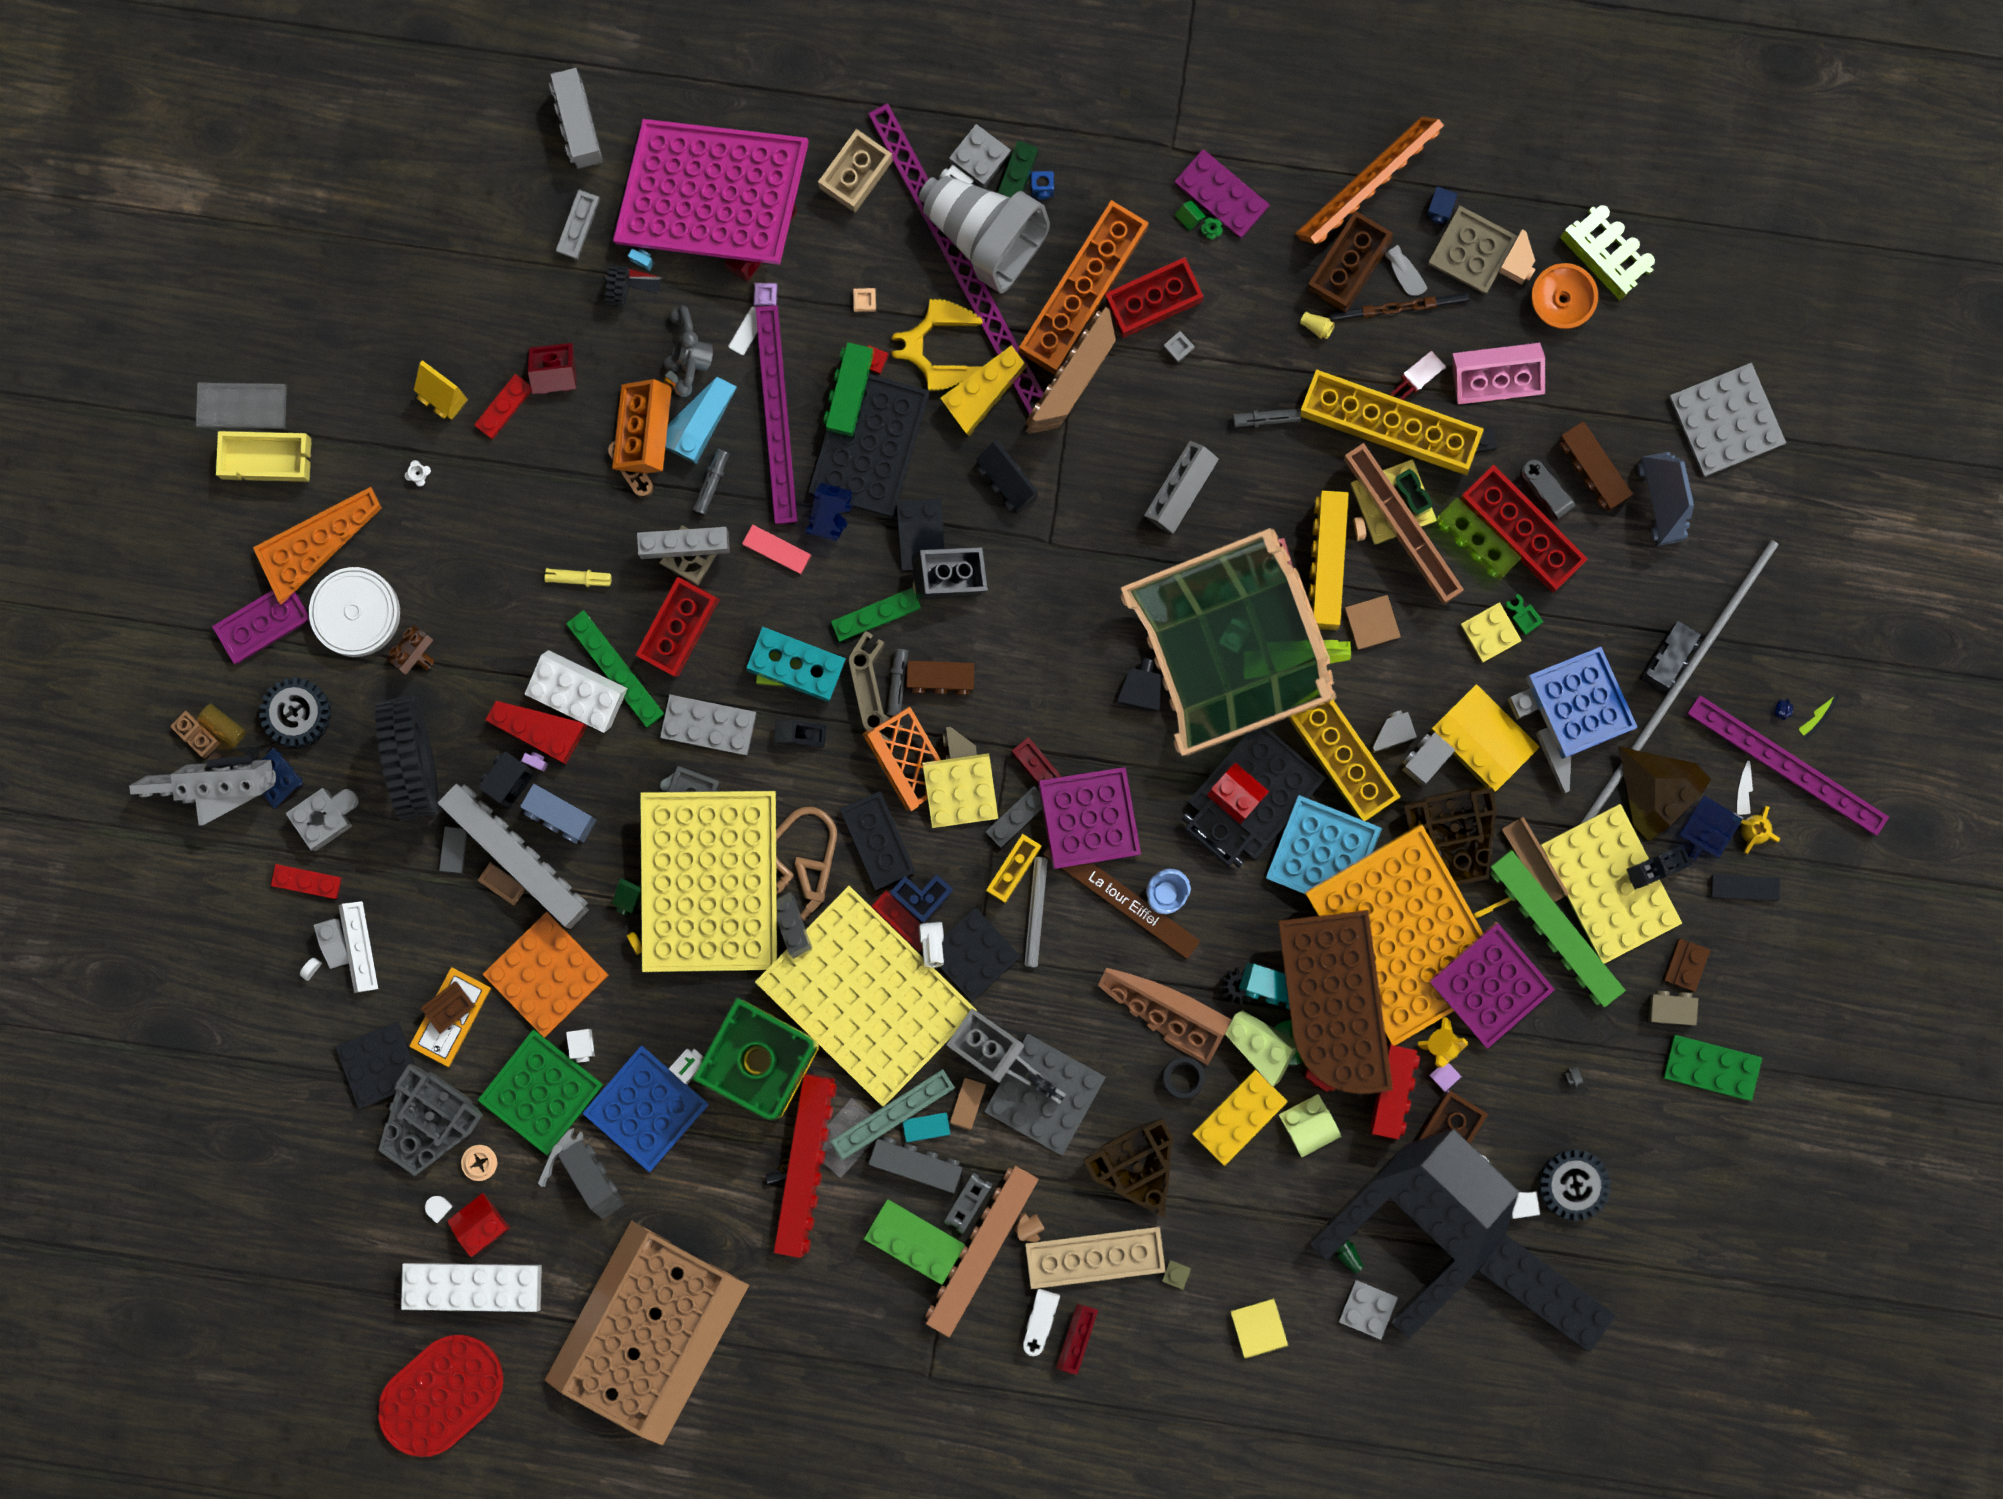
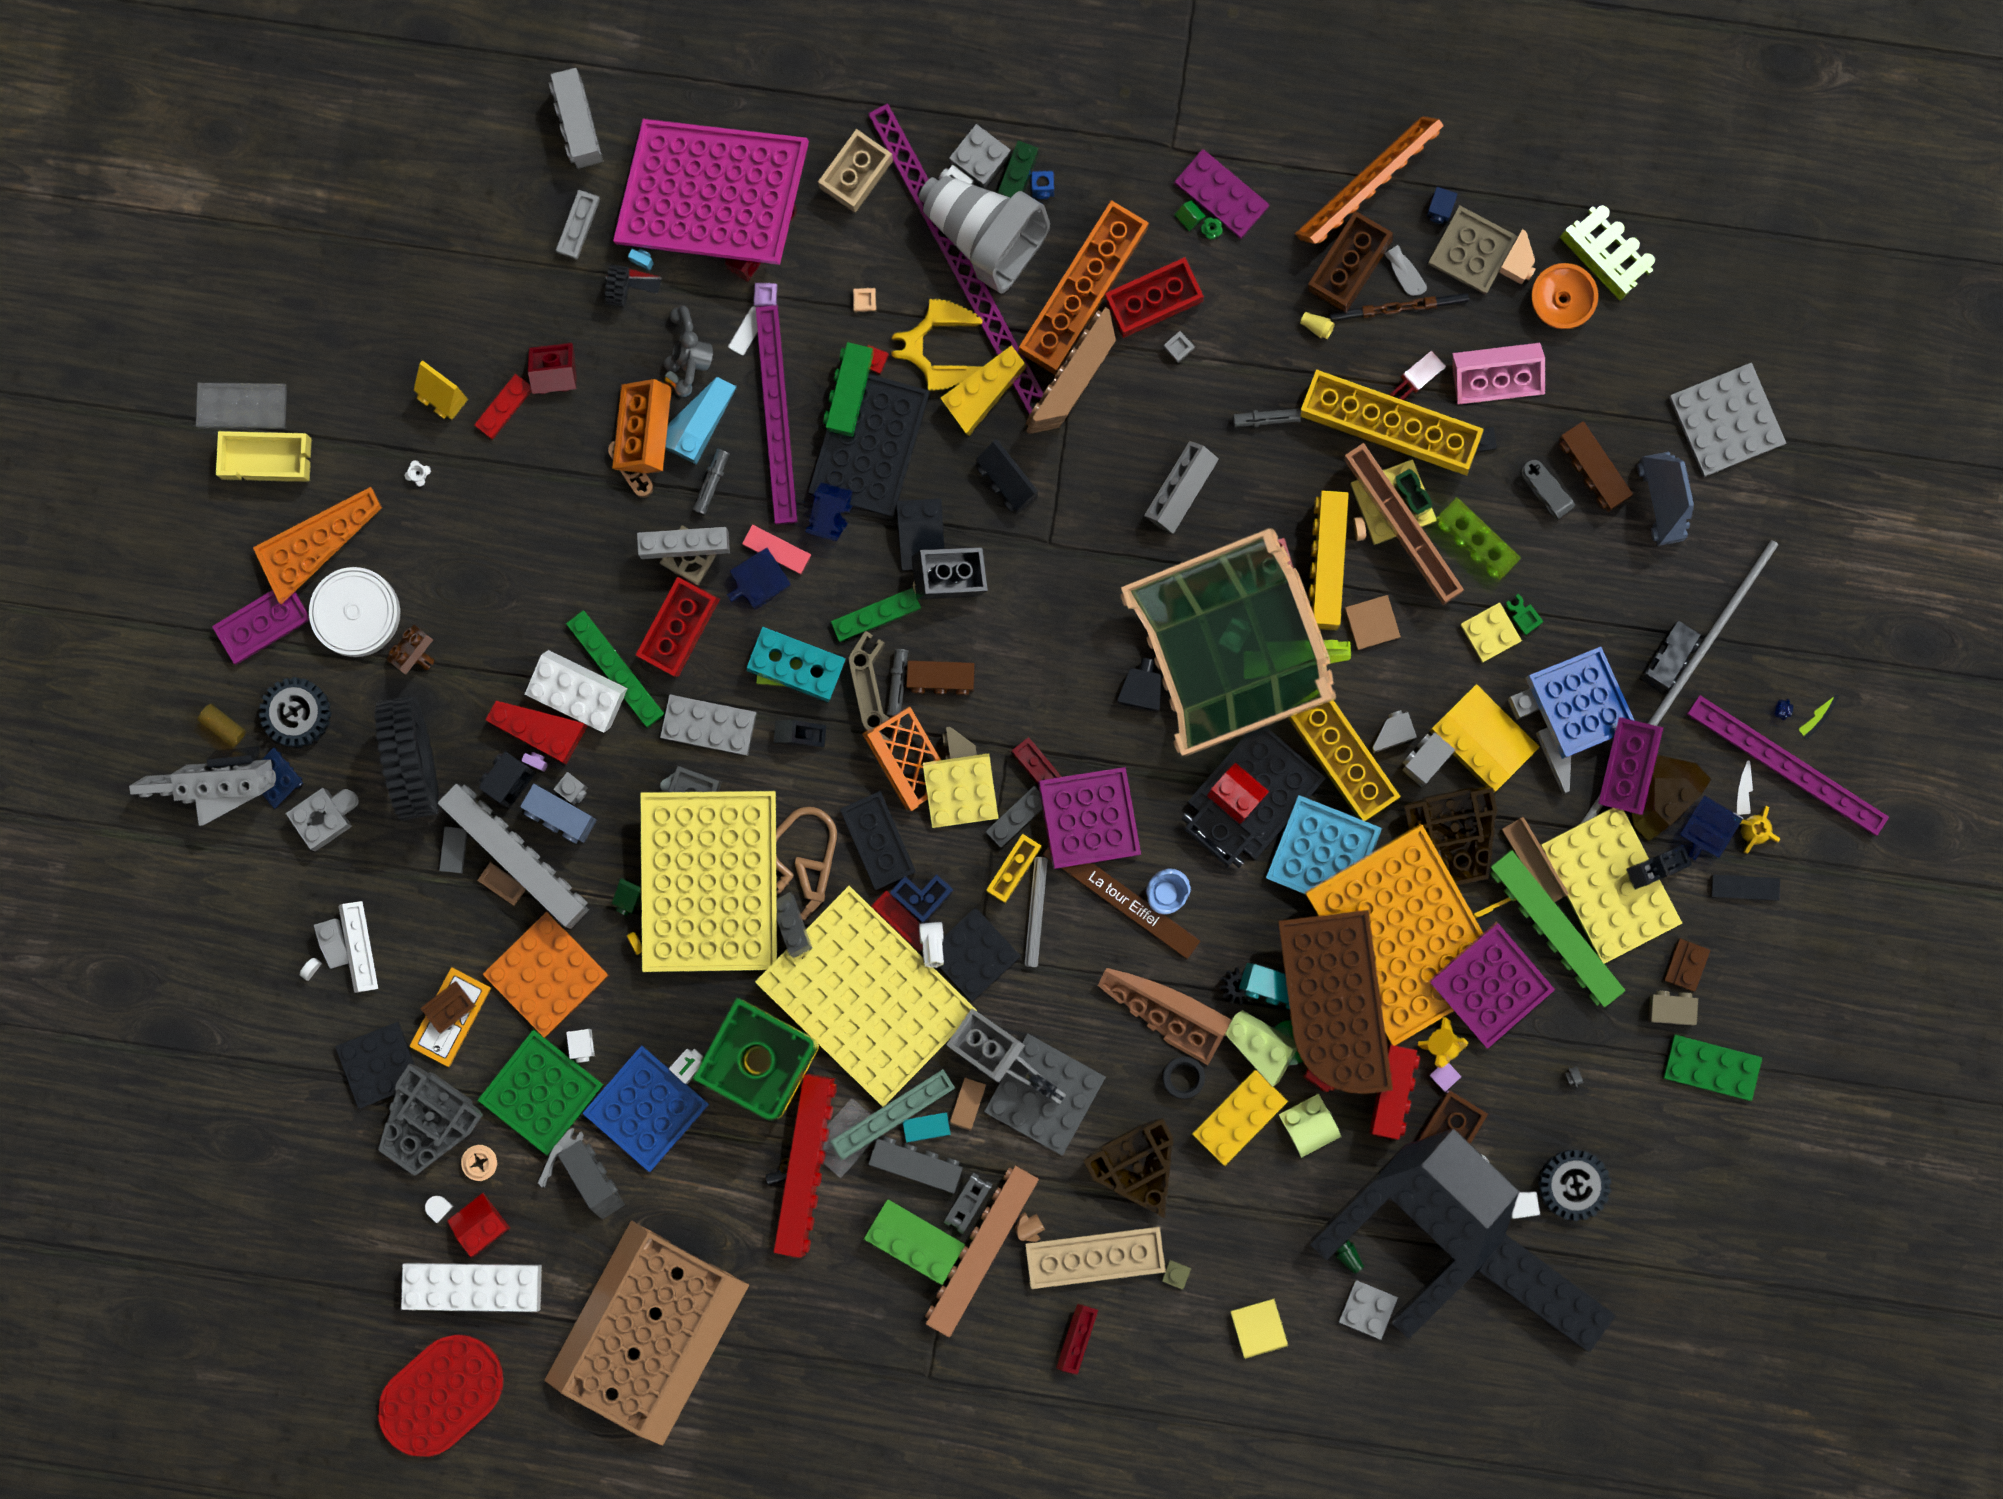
(195, 734): medium nougat slope -> none
(306, 881): red plate -> none
(571, 789): none -> light grey brick
(578, 577): light yellow axle -> none
(759, 579): none -> clear blue plate
(1040, 1320): white piece -> none
(1523, 528): red brick -> none
(1630, 765): none -> magenta plate

